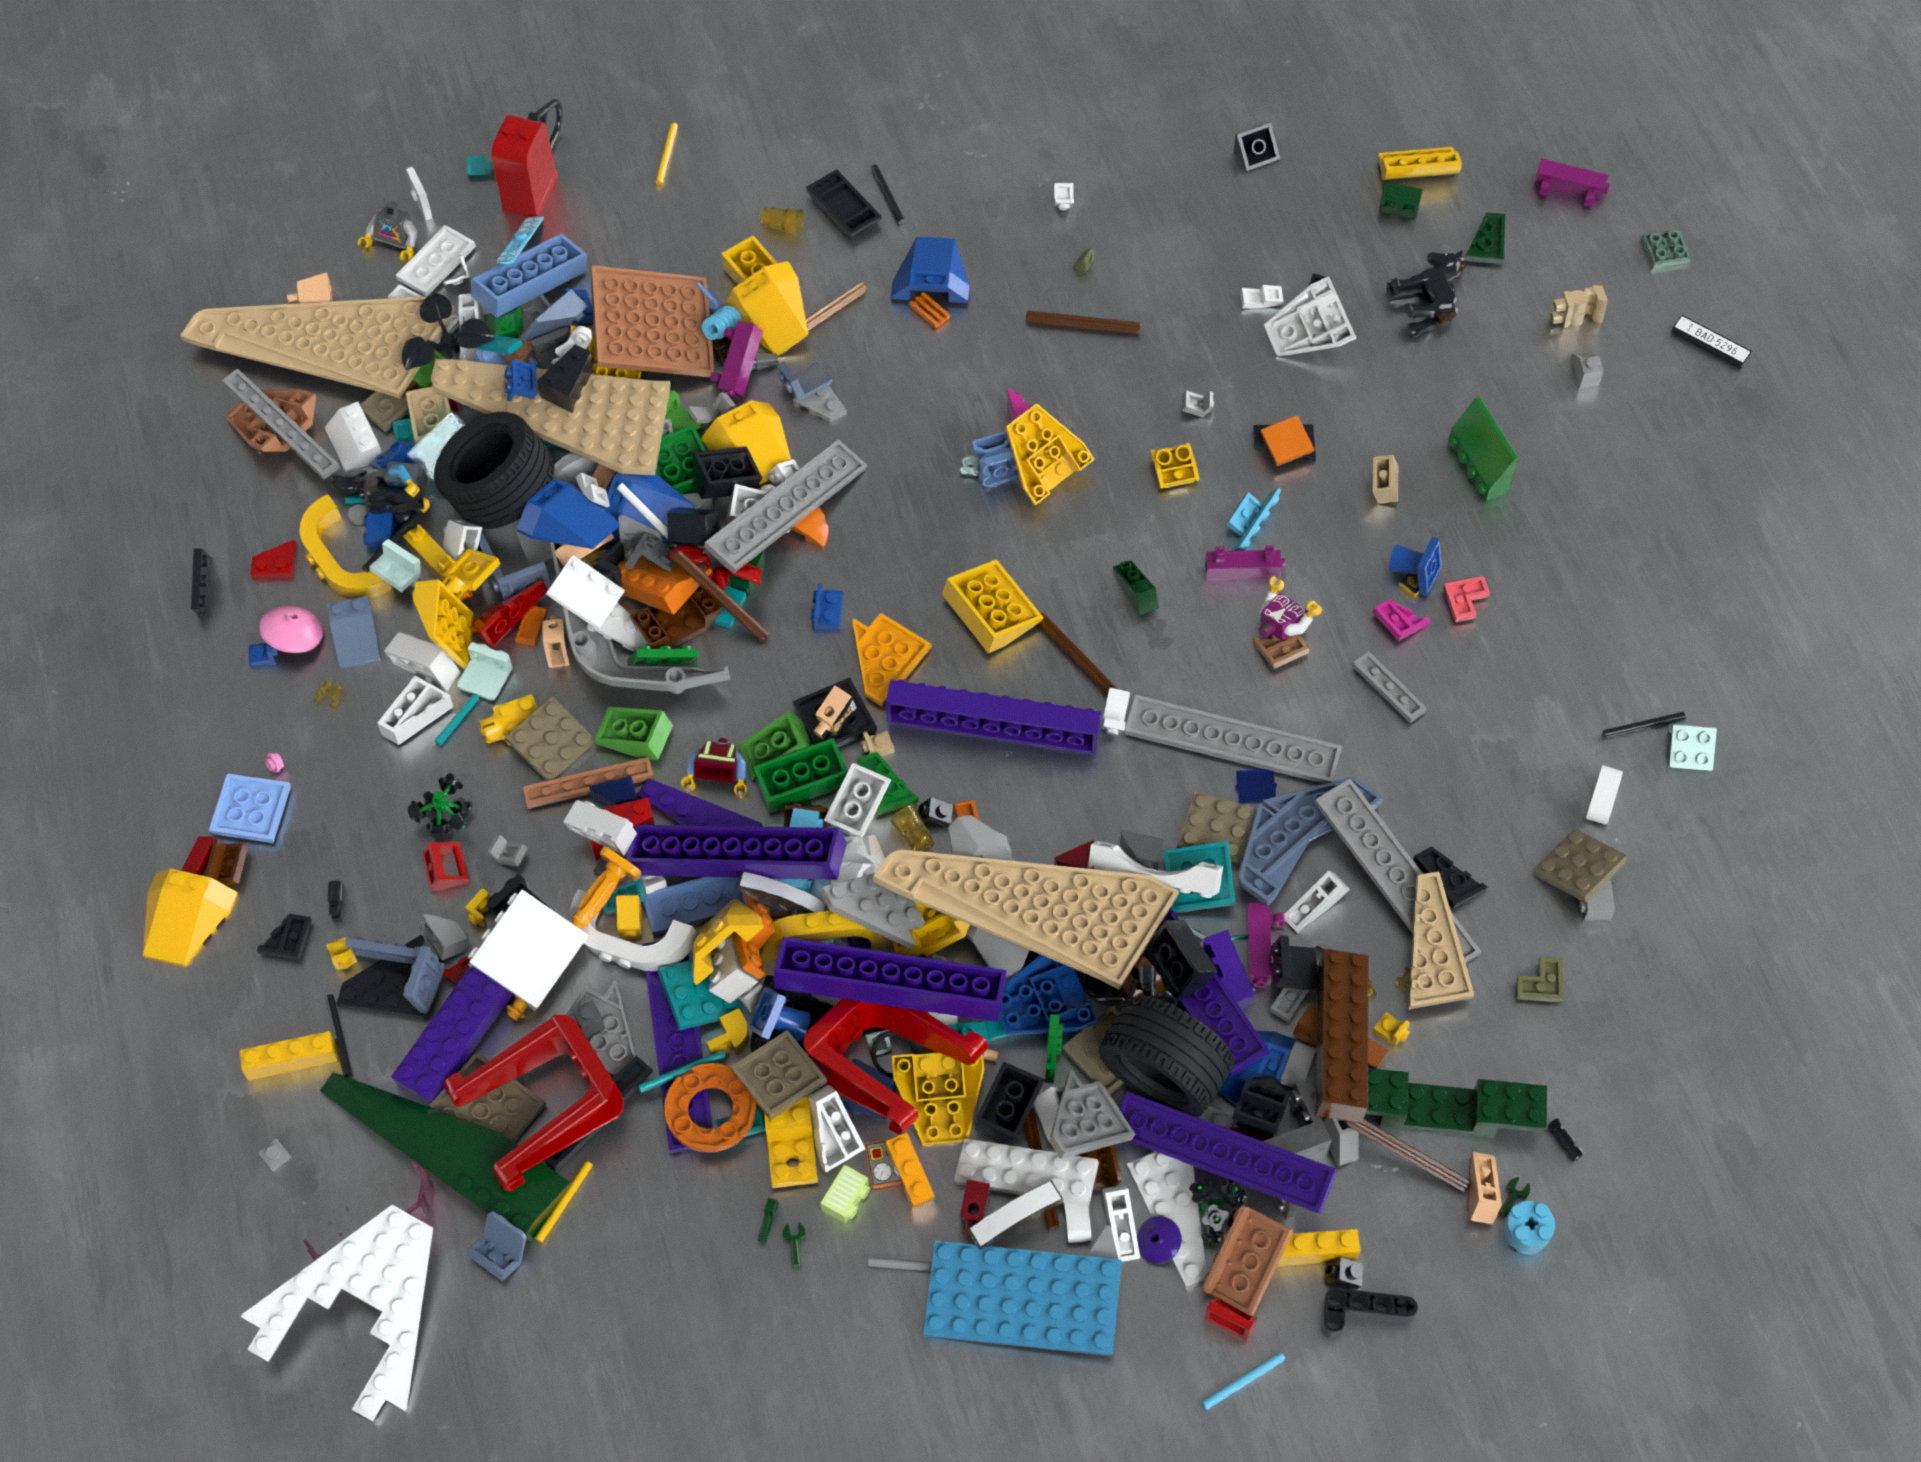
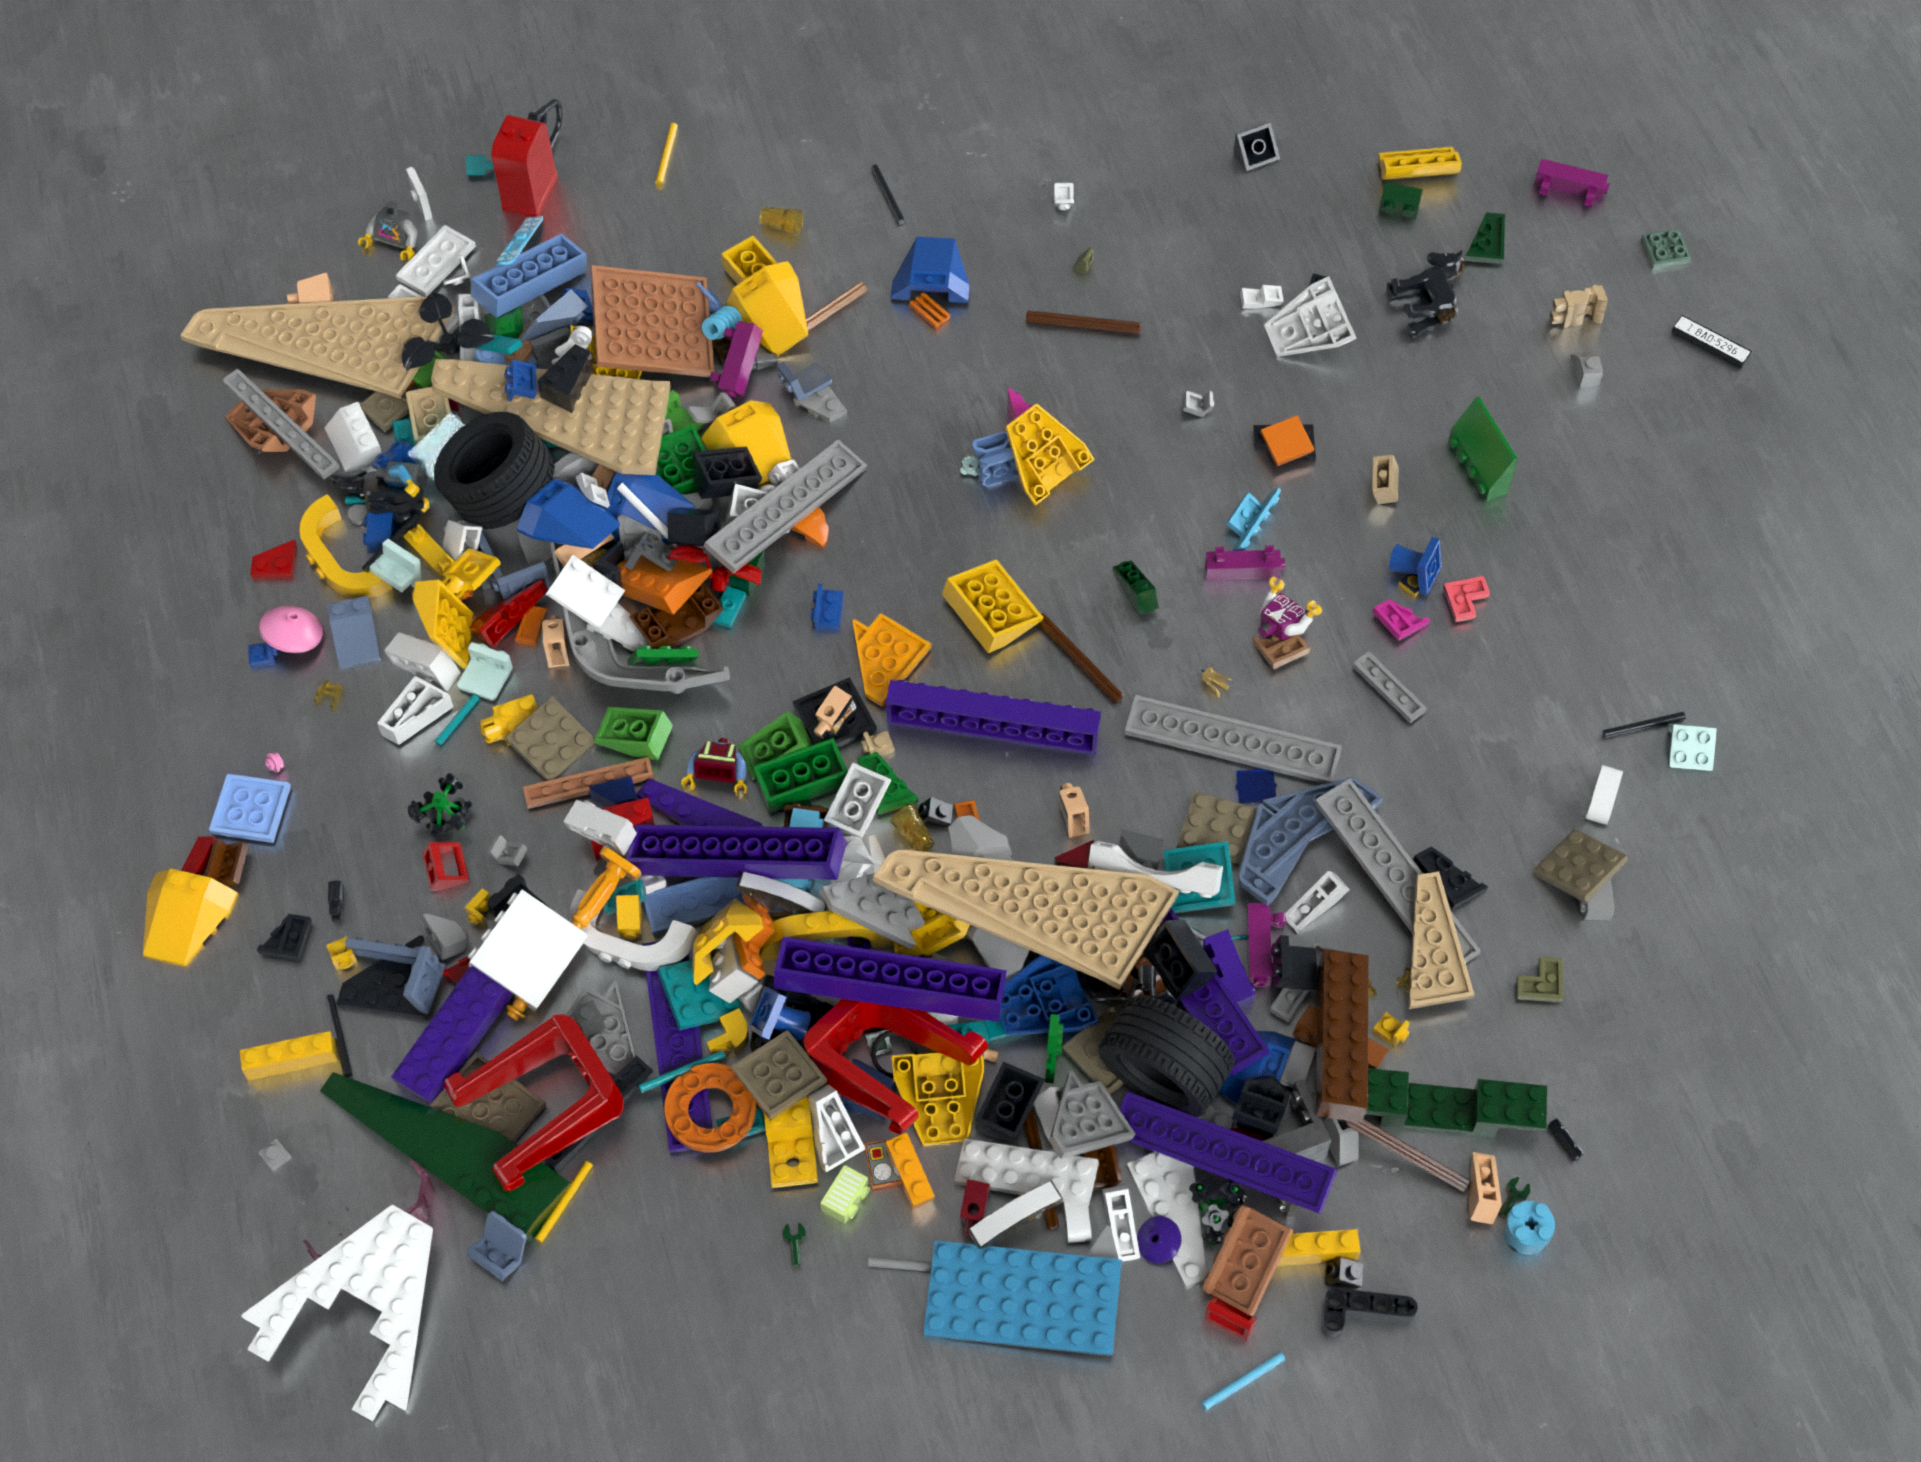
(200, 580): black wing -> none
(719, 595): reddish brown axle -> none
(769, 1213): dark green bar -> none
(843, 203): black slope -> none
(1071, 803): none -> light nougat torso
(1115, 711): white bracket -> none
(1175, 466): yellow slope -> none
(1210, 676): none -> pearl gold piece

